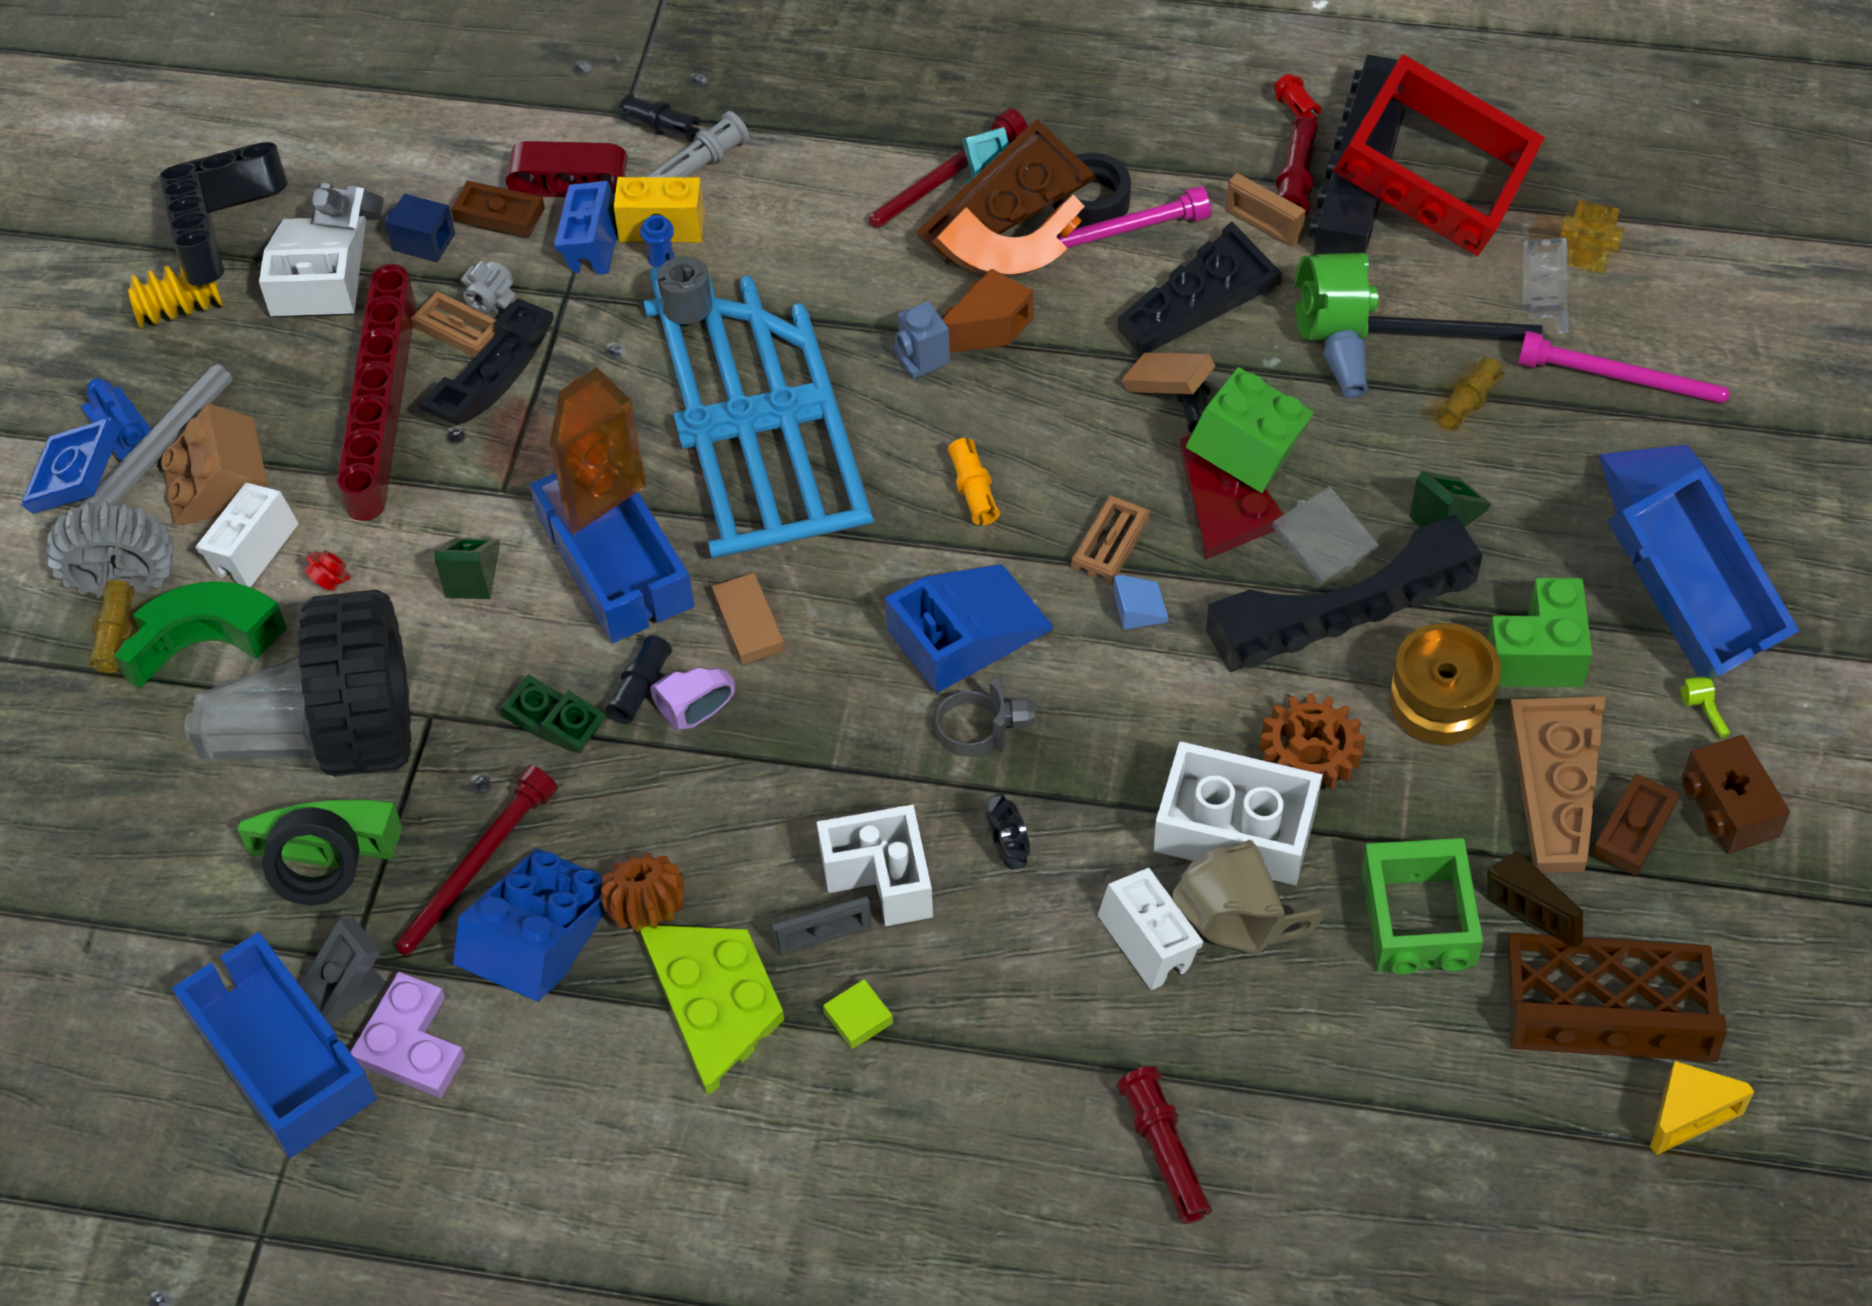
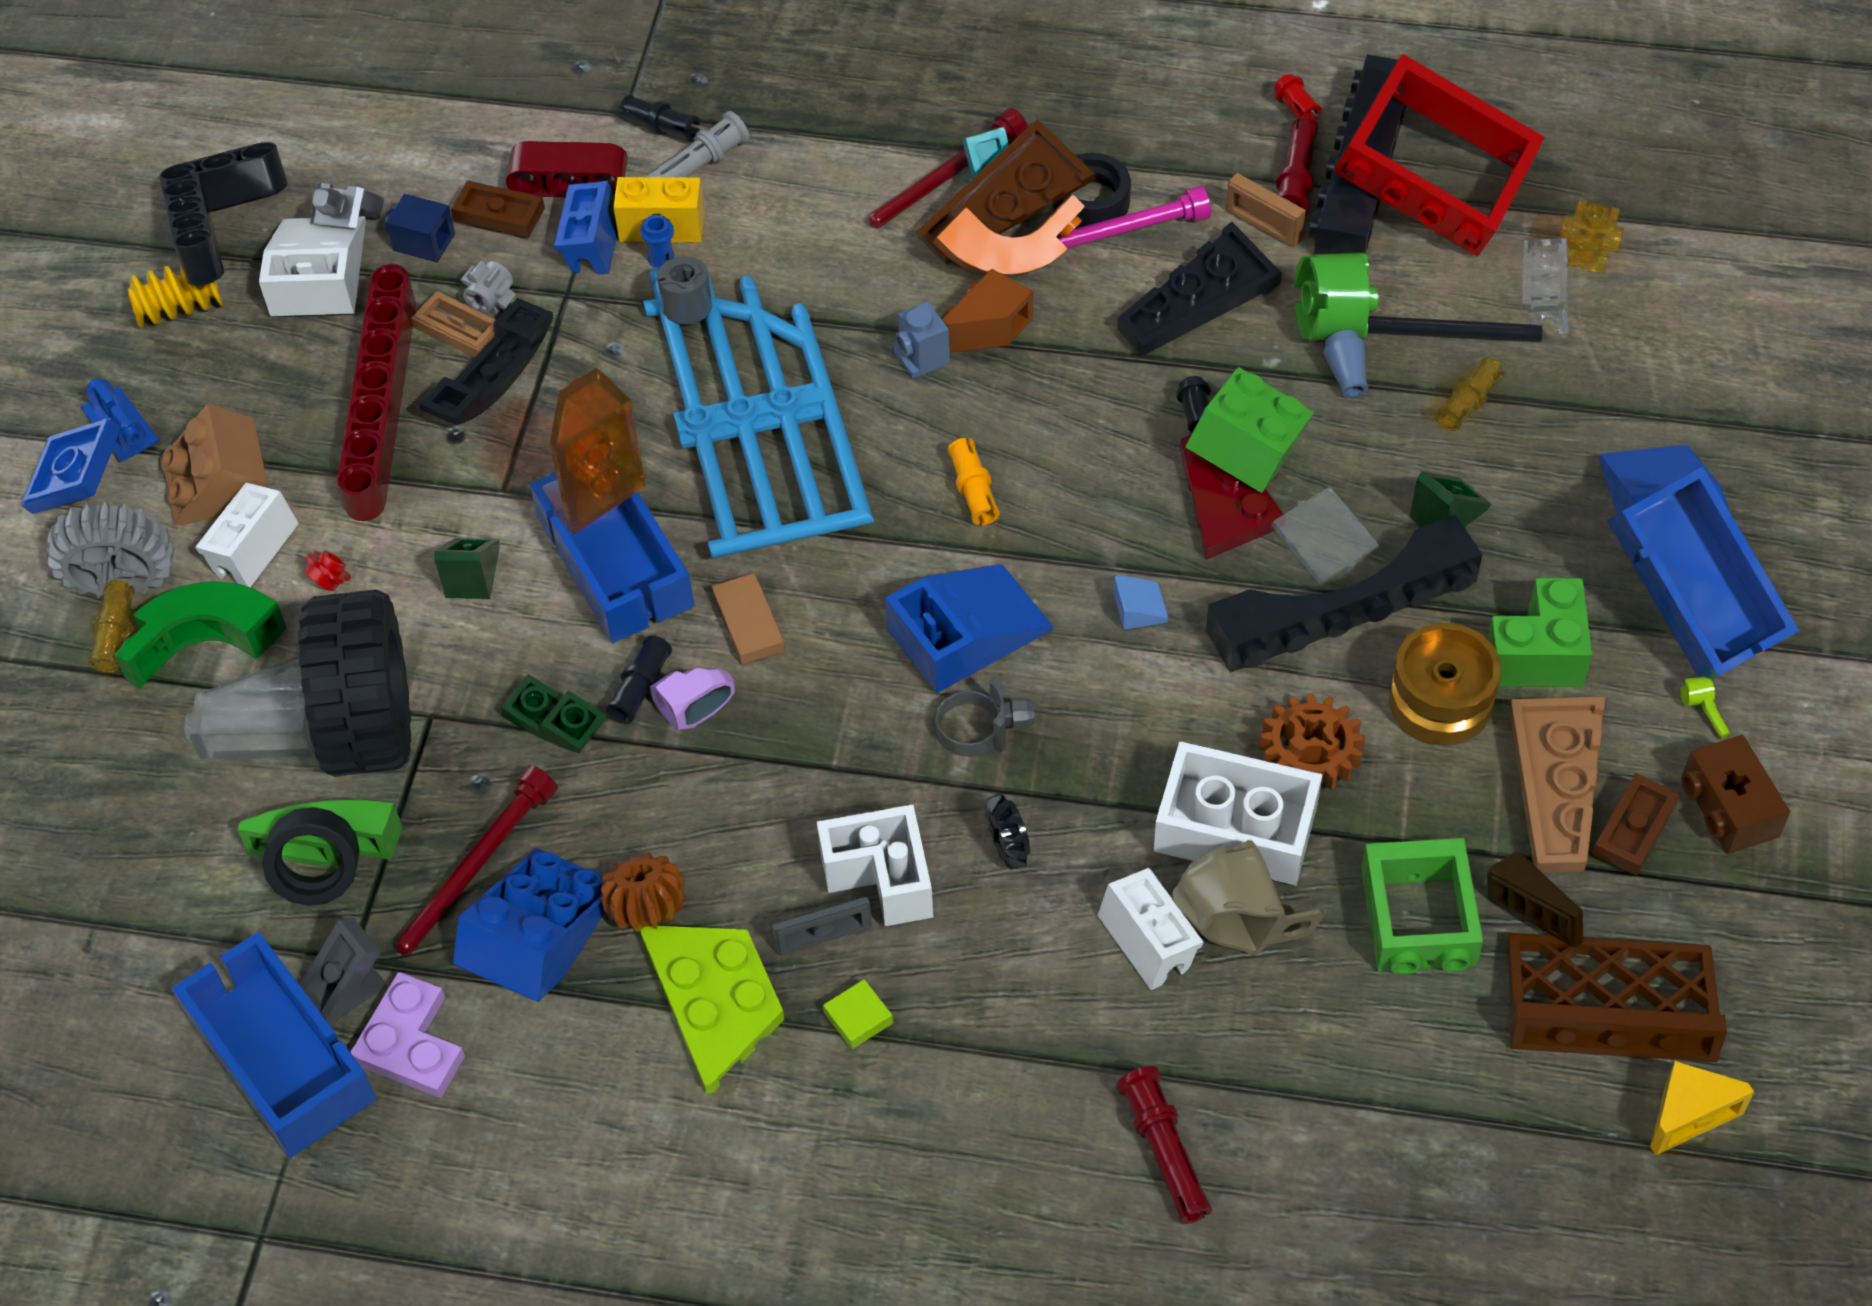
(163, 434): light grey axle -> none
(1097, 565): medium nougat tile -> none
(1168, 373): medium nougat tile -> none
(1539, 351): dark pink piece -> none

